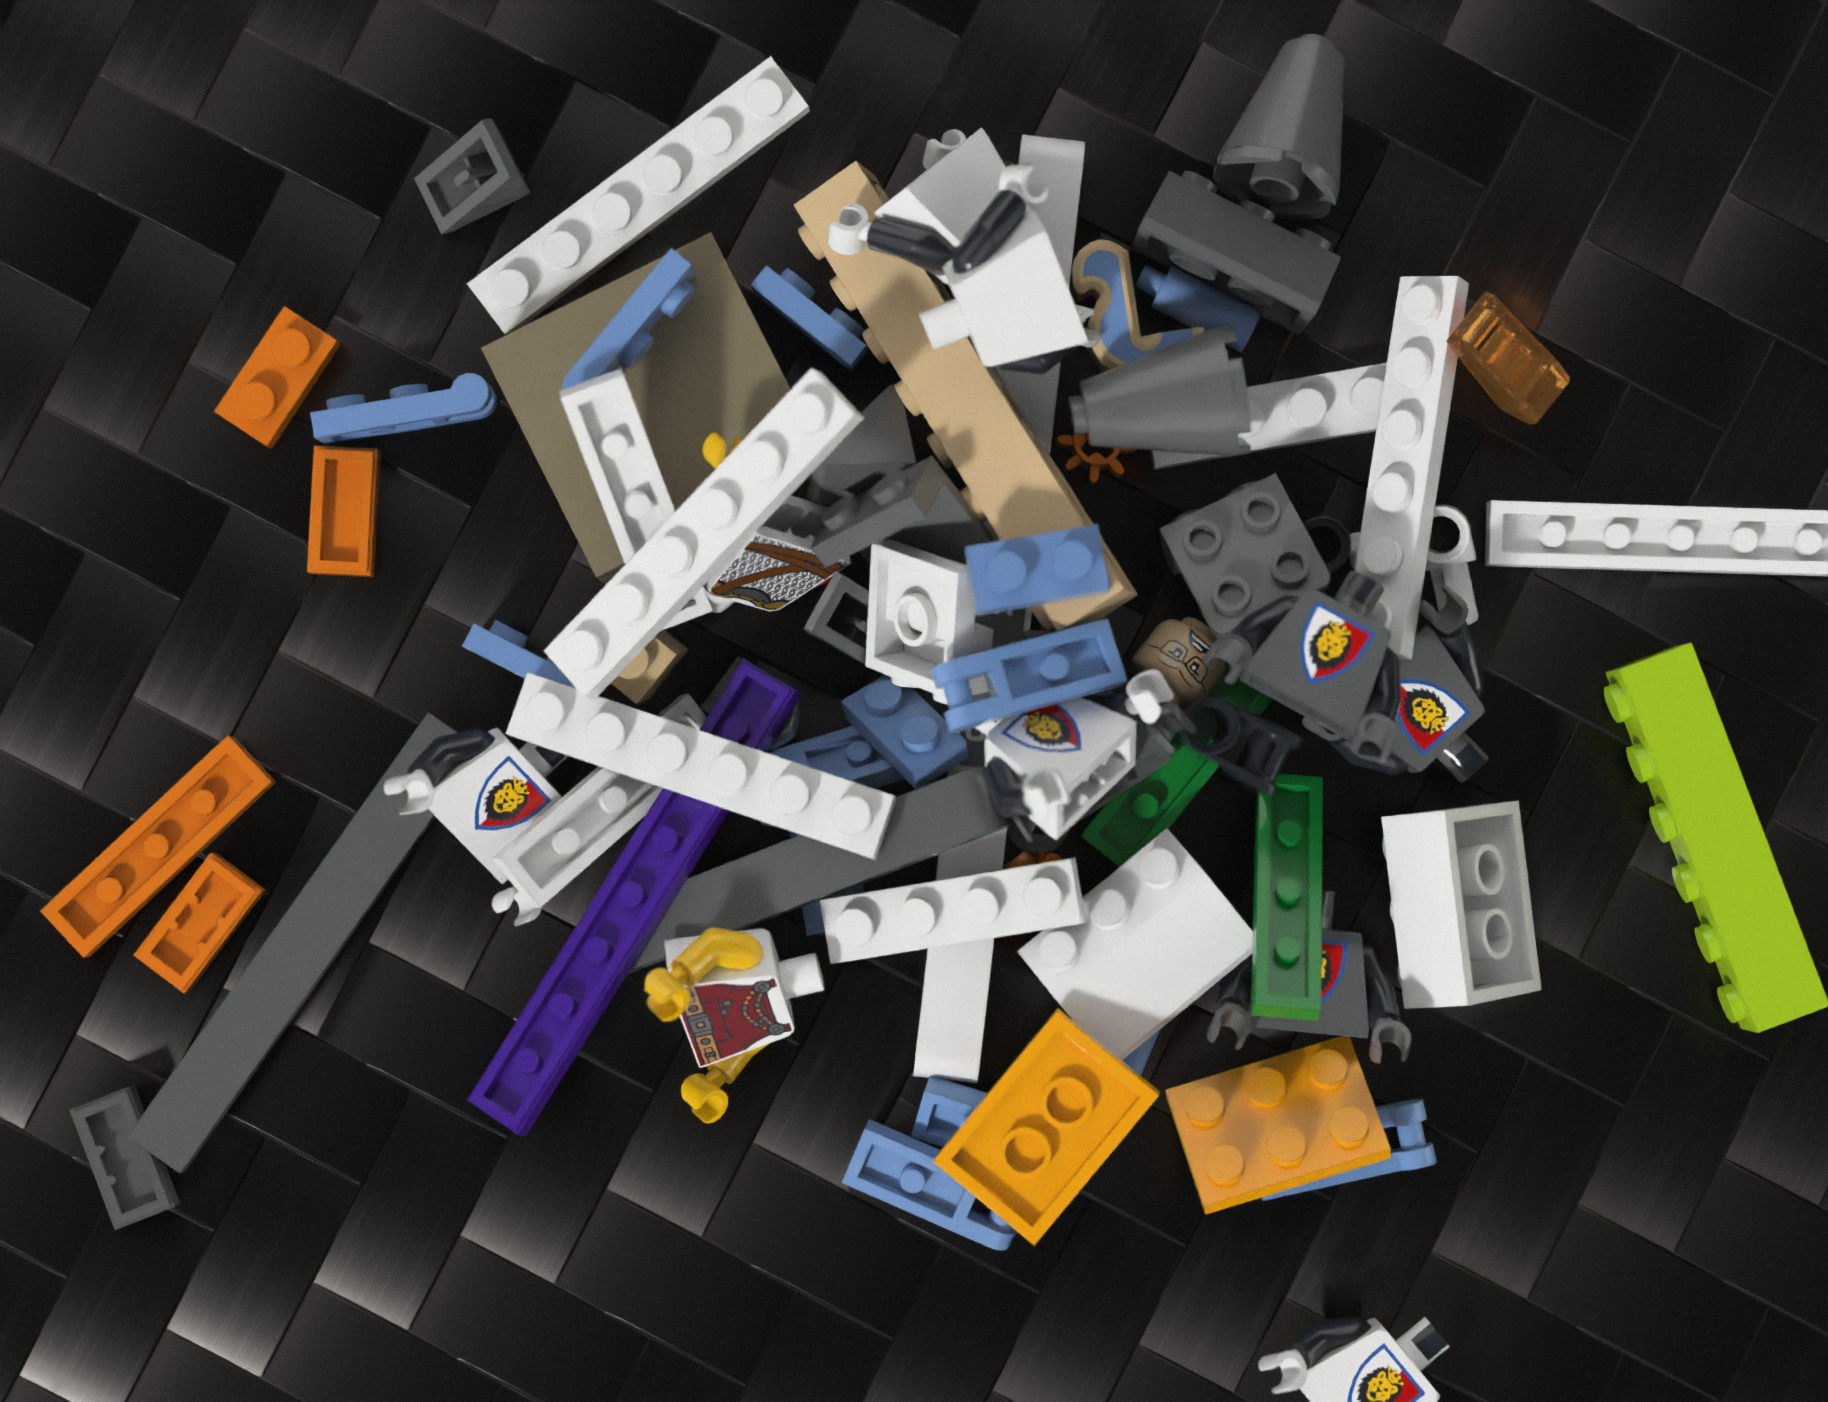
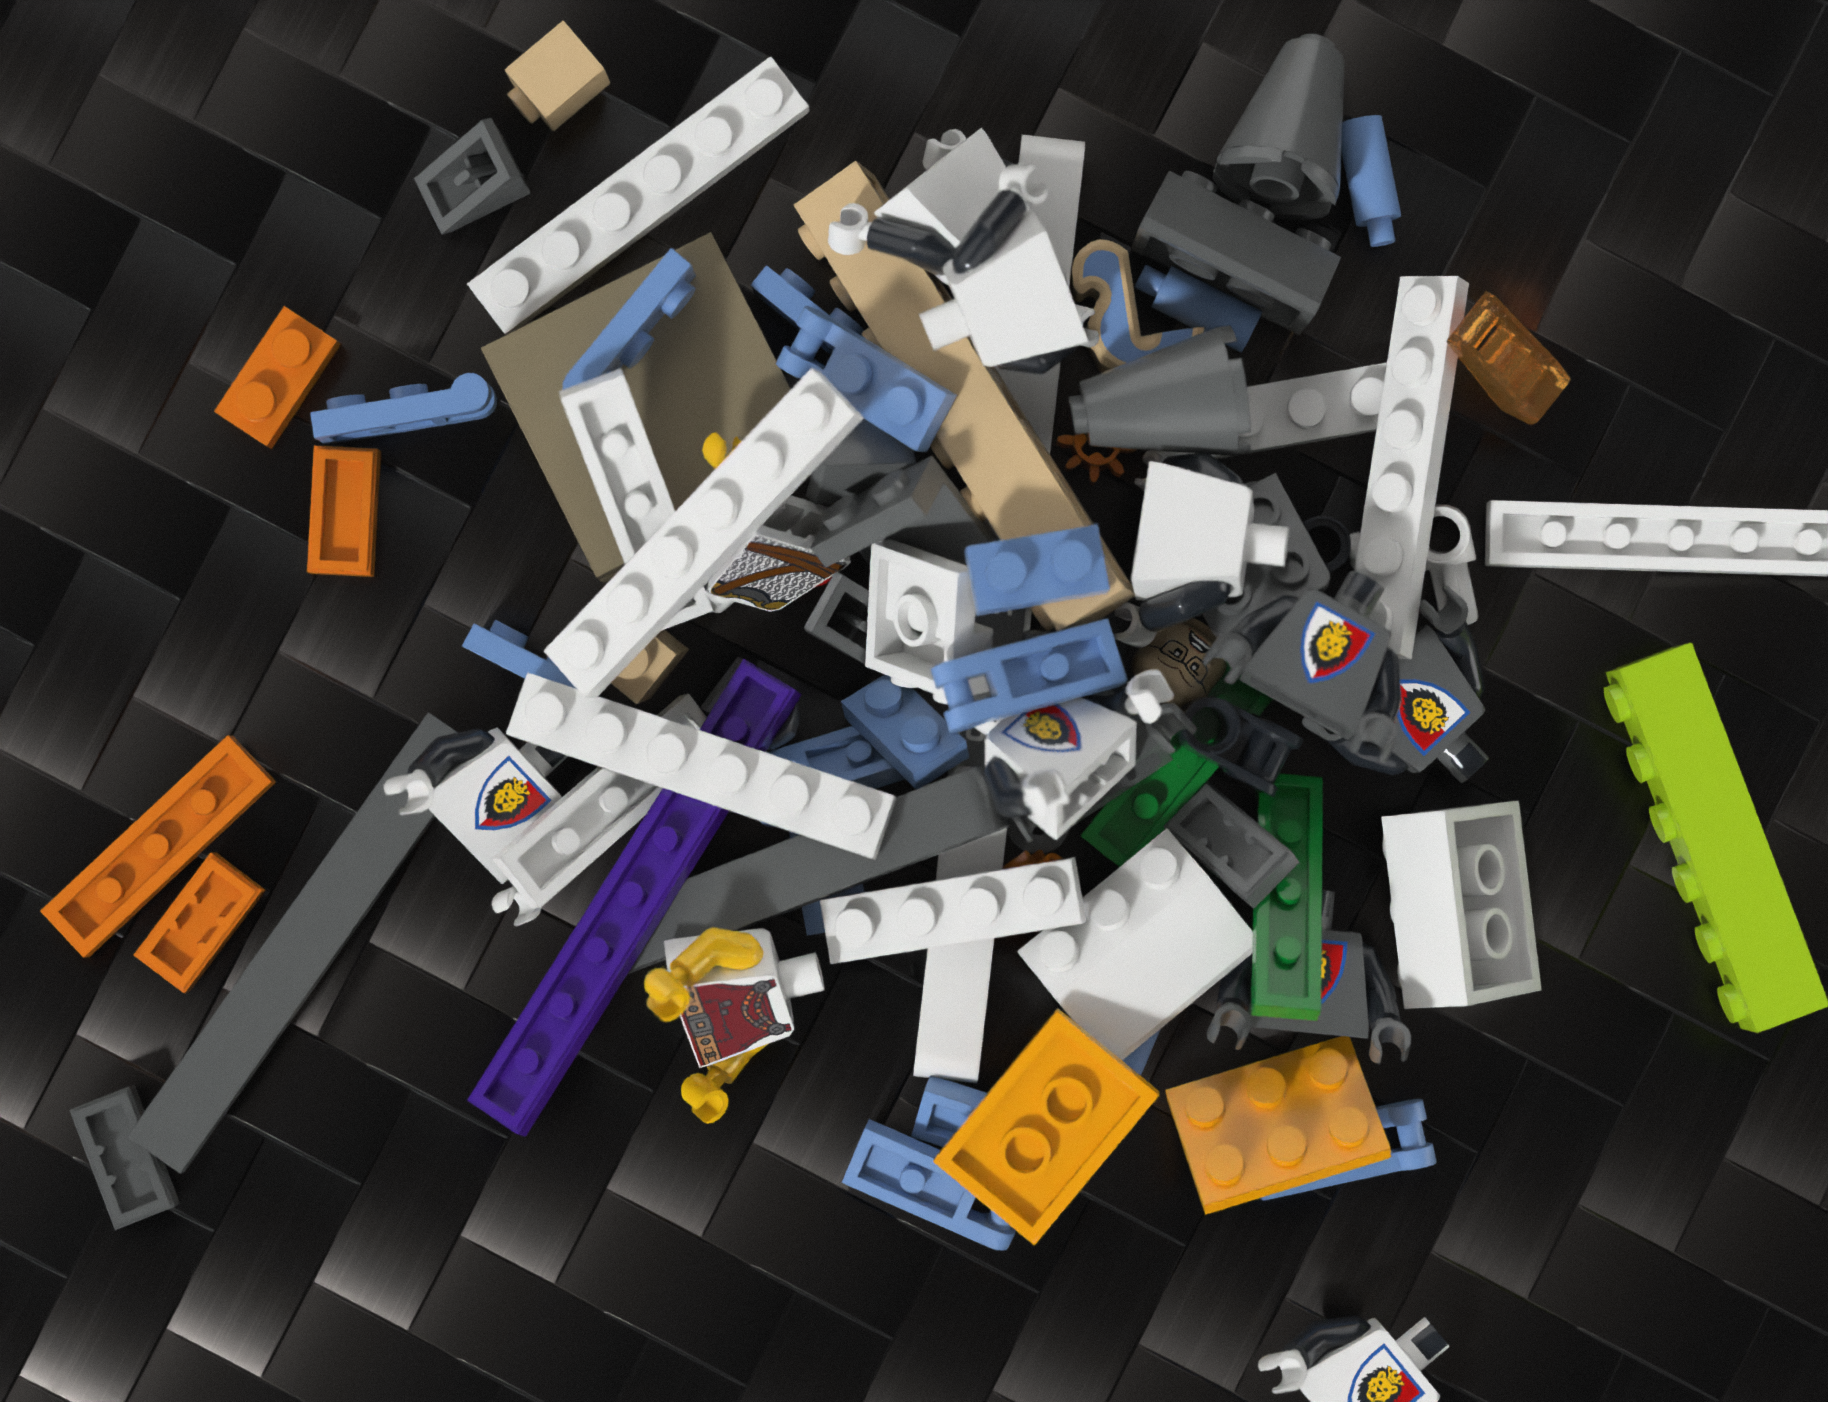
(555, 77): none -> tan brick
(871, 379): none -> medium blue plate
(1193, 543): none -> white torso
(1231, 844): none -> dark grey plate
(1370, 177): none -> medium blue cylinder

